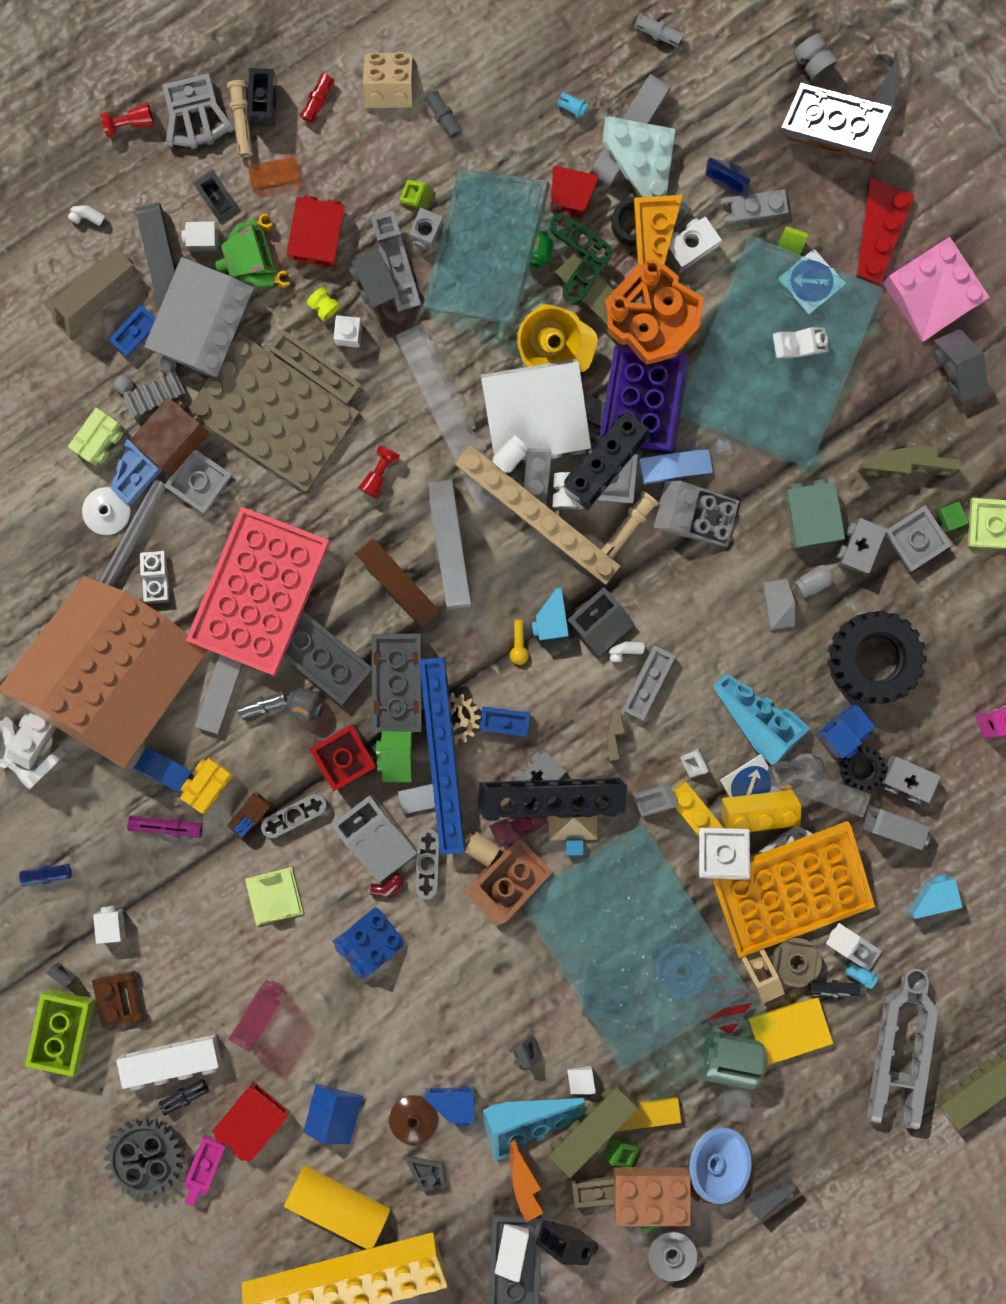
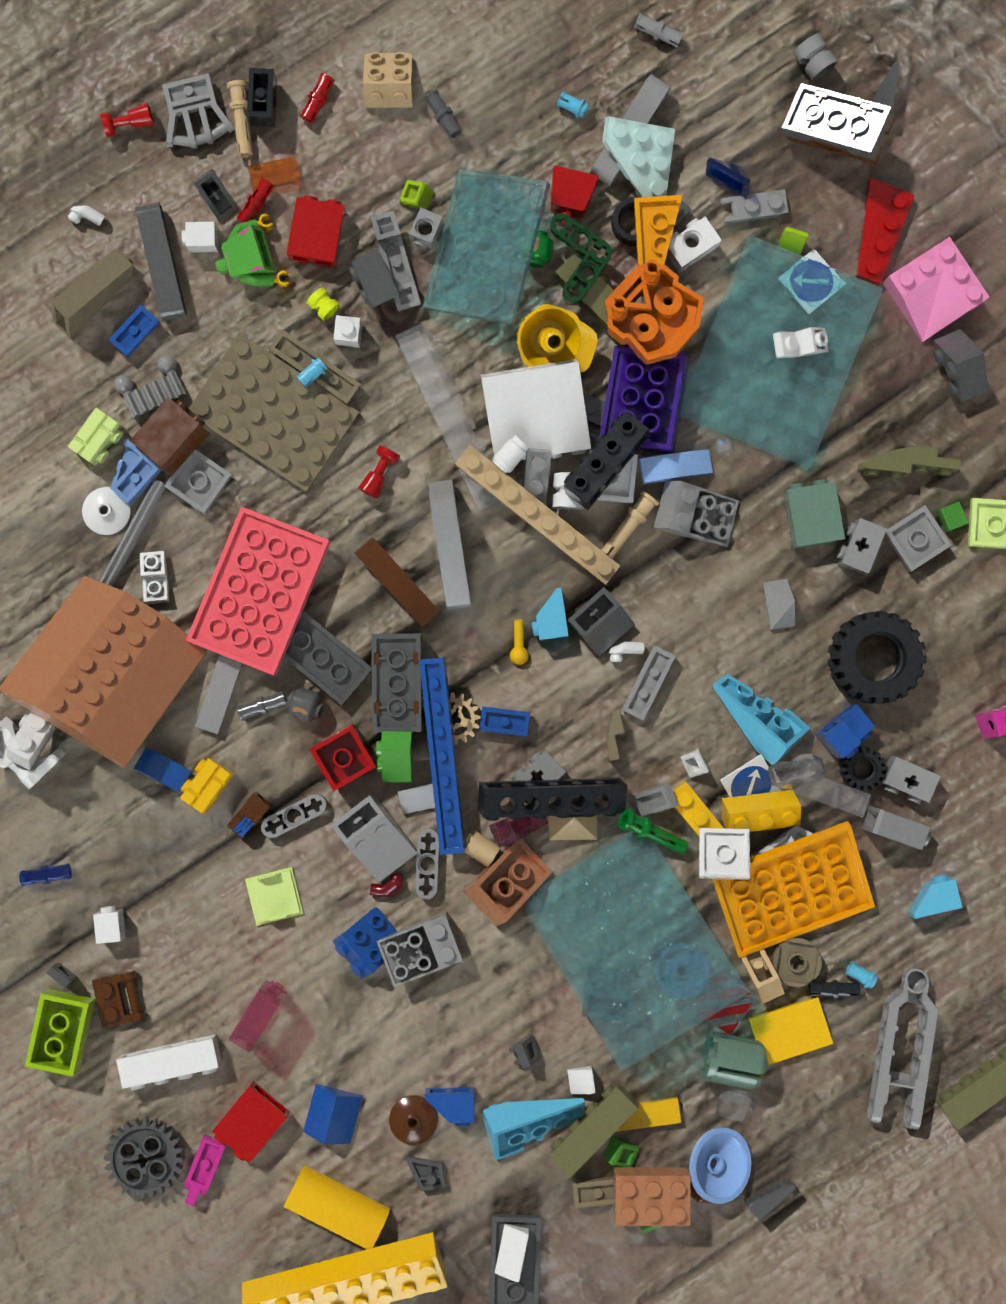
(176, 828): magenta pin -> none
(183, 1097): black pin -> none
(198, 317): light grey slope -> none
(256, 200): none -> red pin
(312, 372): none -> medium azure pin
(420, 949): none -> light grey slope
(524, 1183): orange slope -> none
(574, 847): dark azure piece -> none
(576, 1247): black torso -> none
(645, 829): none -> green pin
(674, 1267): light grey dish -> none
(814, 581): light grey piece -> none
(853, 947): white slope -> none

